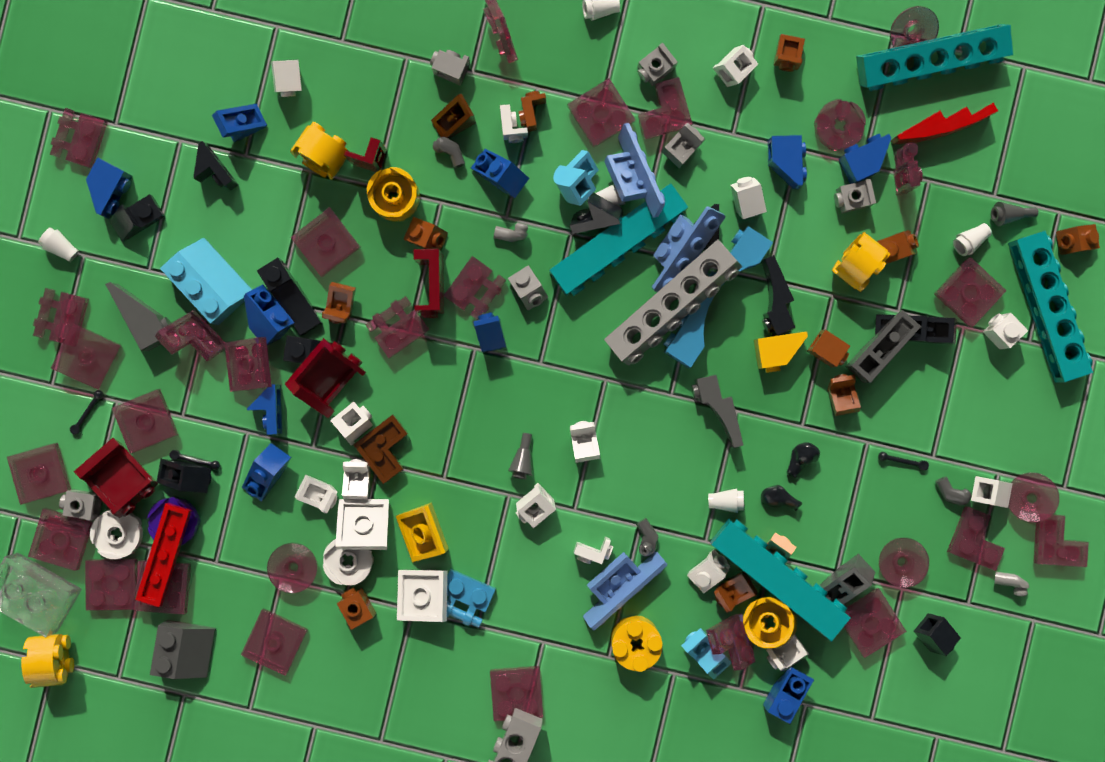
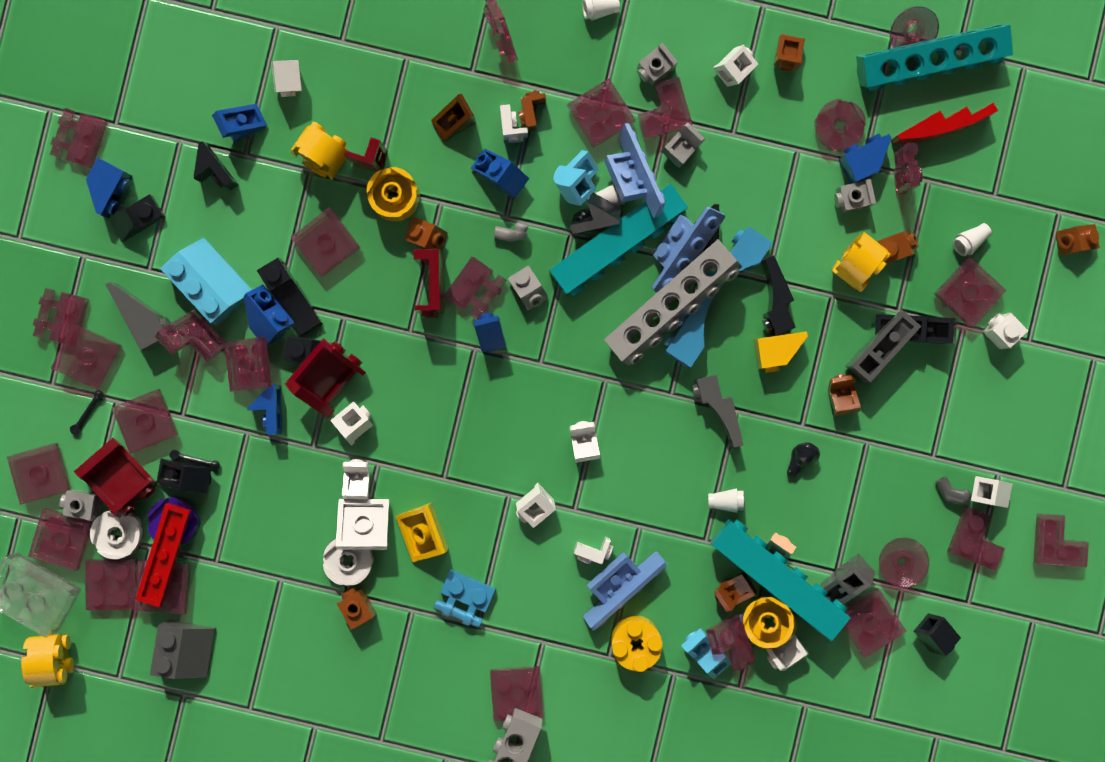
(57, 244): white cone -> none
(265, 472): blue slope -> none
(274, 642): clear pink plate -> none
(281, 573): clear pink dish -> none
(317, 494): white bracket -> none
(339, 303): dark orange bracket -> none
(376, 448): reddish brown plate -> none
(400, 334): clear pink plate -> none
(422, 595): white plate -> none
(449, 147): dark grey arm -> none
(450, 66): light grey brick -> none
(521, 463): dark grey cone -> none
(649, 538): dark grey arm -> none
(709, 571): white bracket -> none
(748, 197): white brick -> none
(777, 496): black animal -> none
(786, 157): blue slope -> none
(788, 694): blue slope -> none
(829, 349): dark orange brick -> none
(922, 465): black hinge -> none
(1005, 213): dark grey cone -> none
(1019, 584): light grey arm -> none
(1046, 320): teal brick -> none
(1046, 497): clear pink dish -> none

